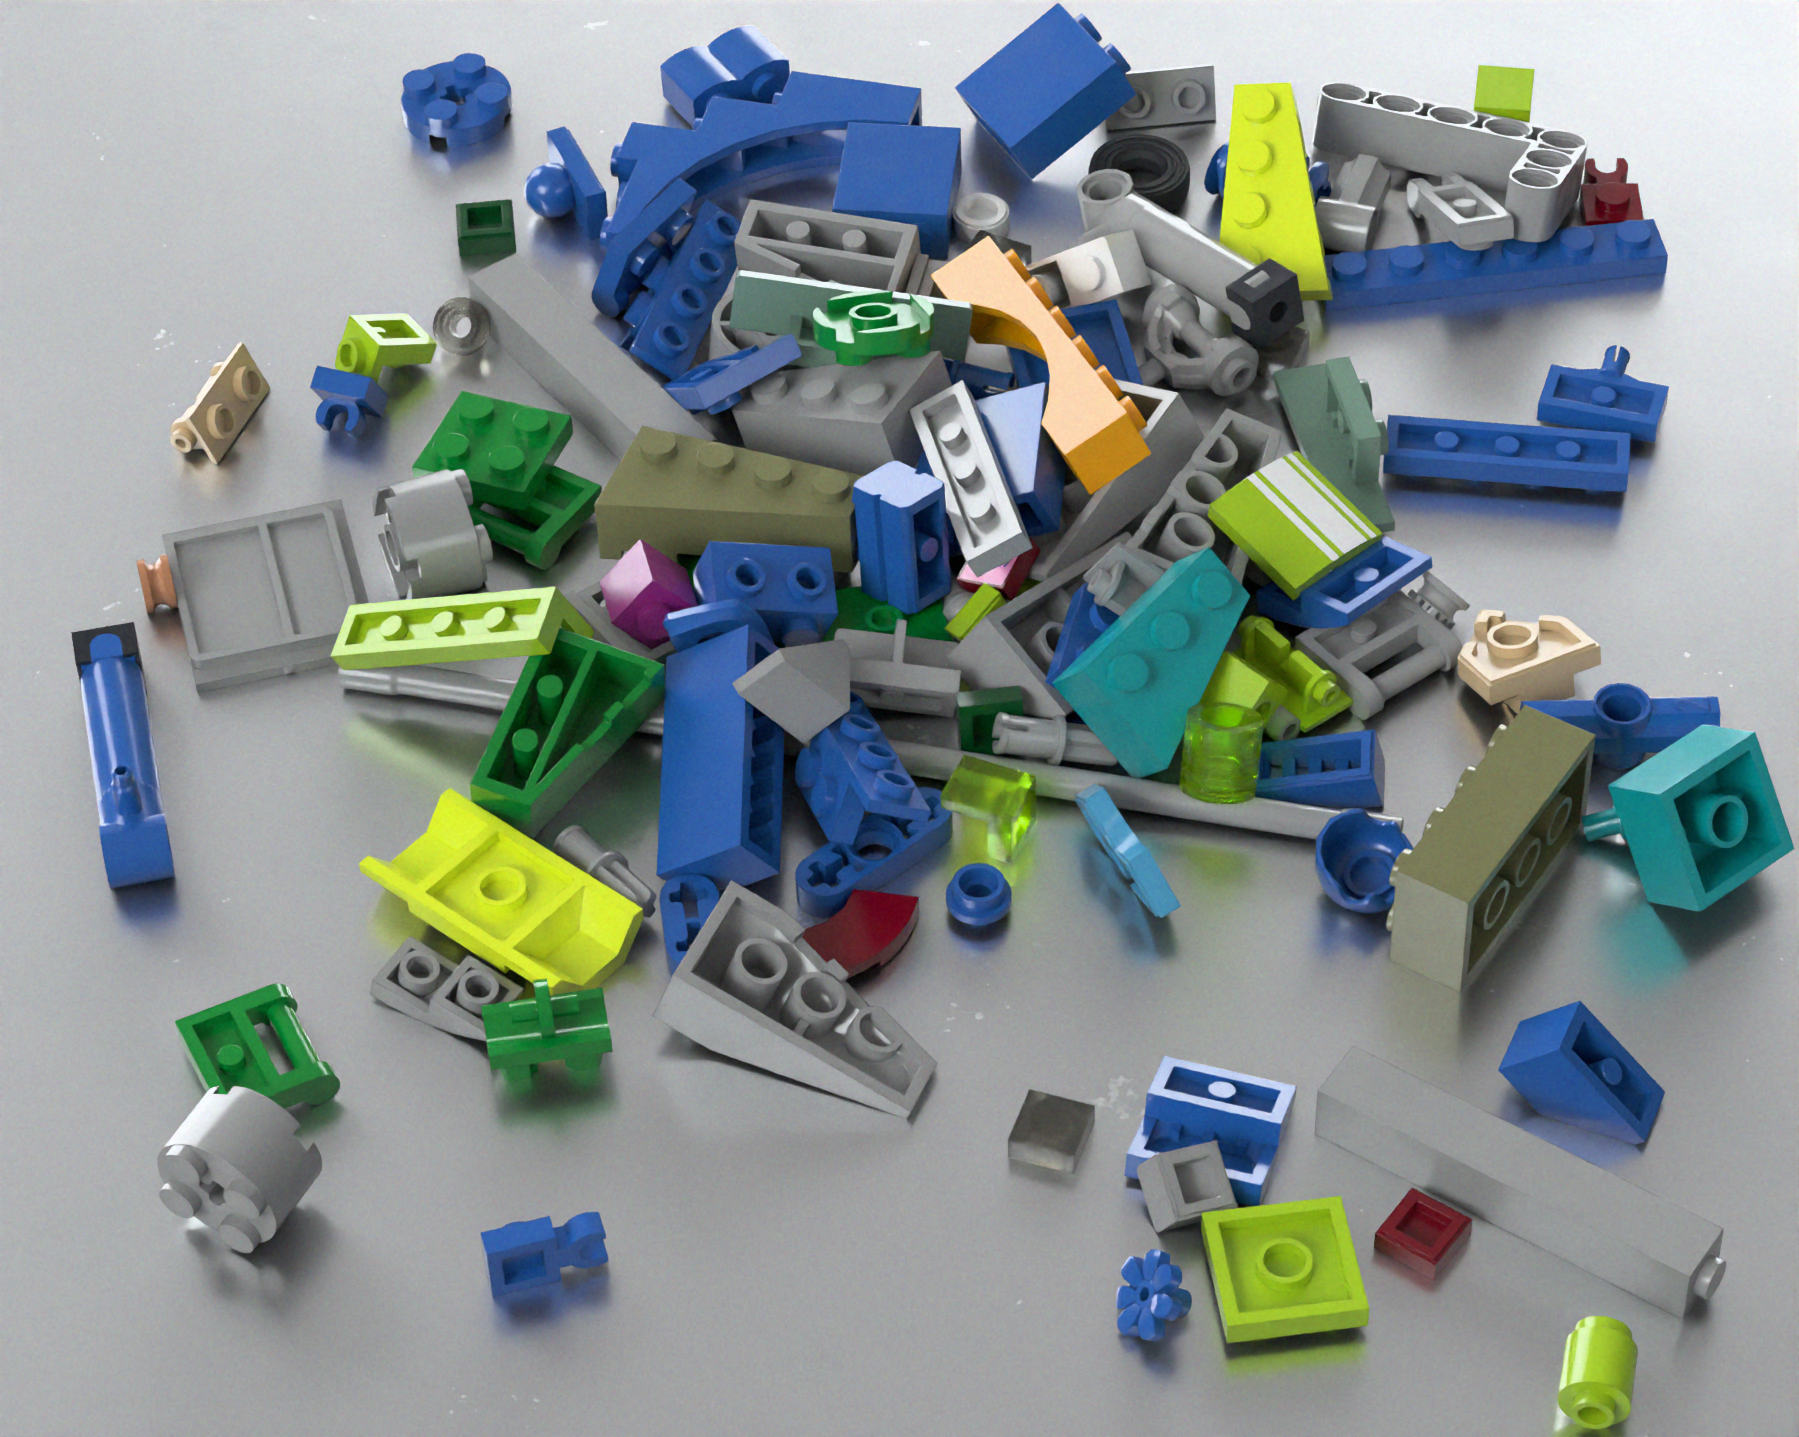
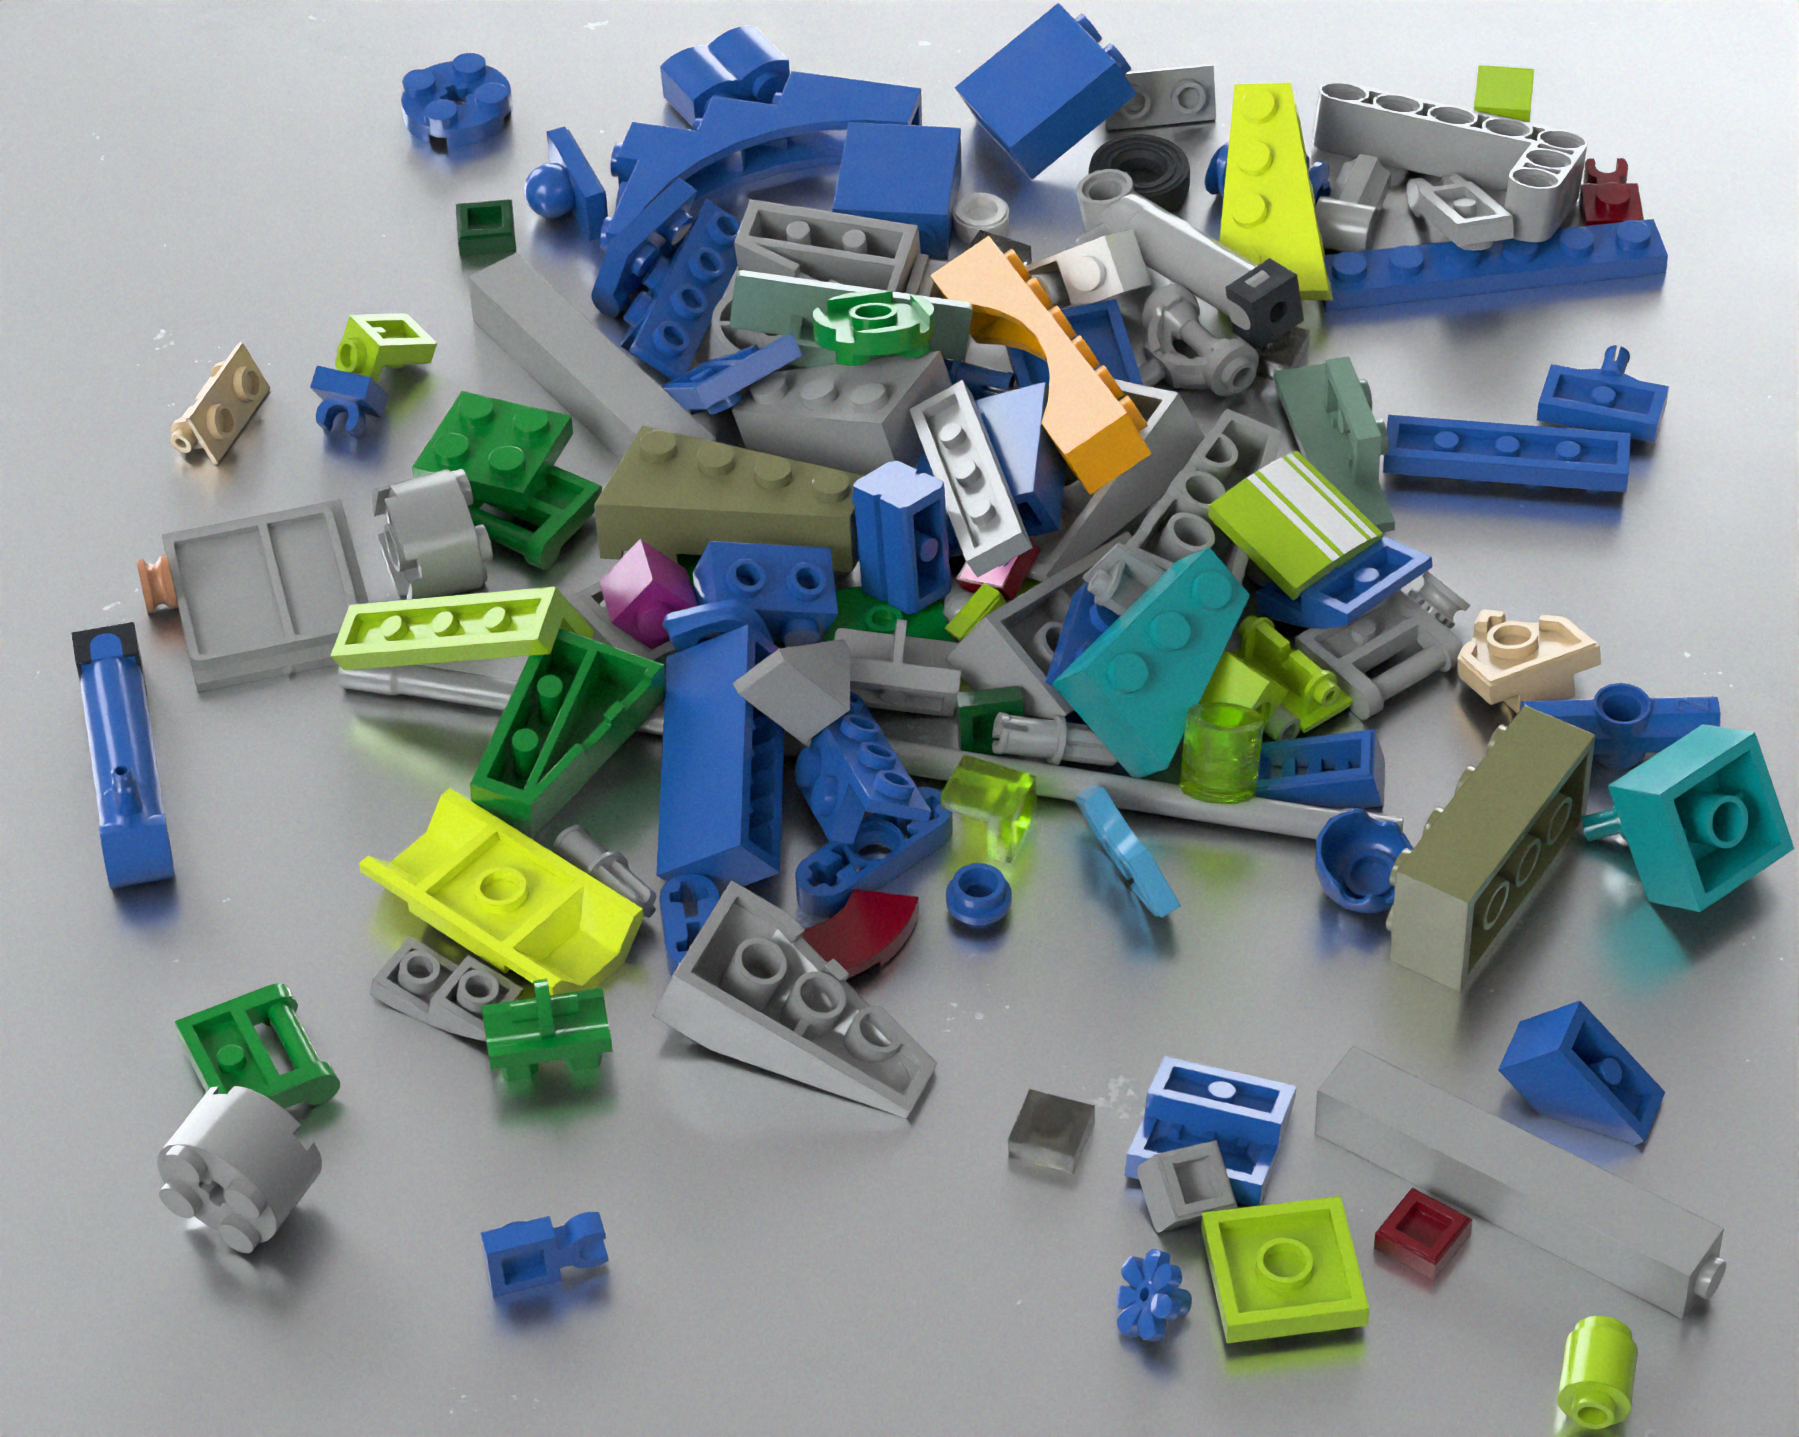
(446, 322): clear smoke plate -> none

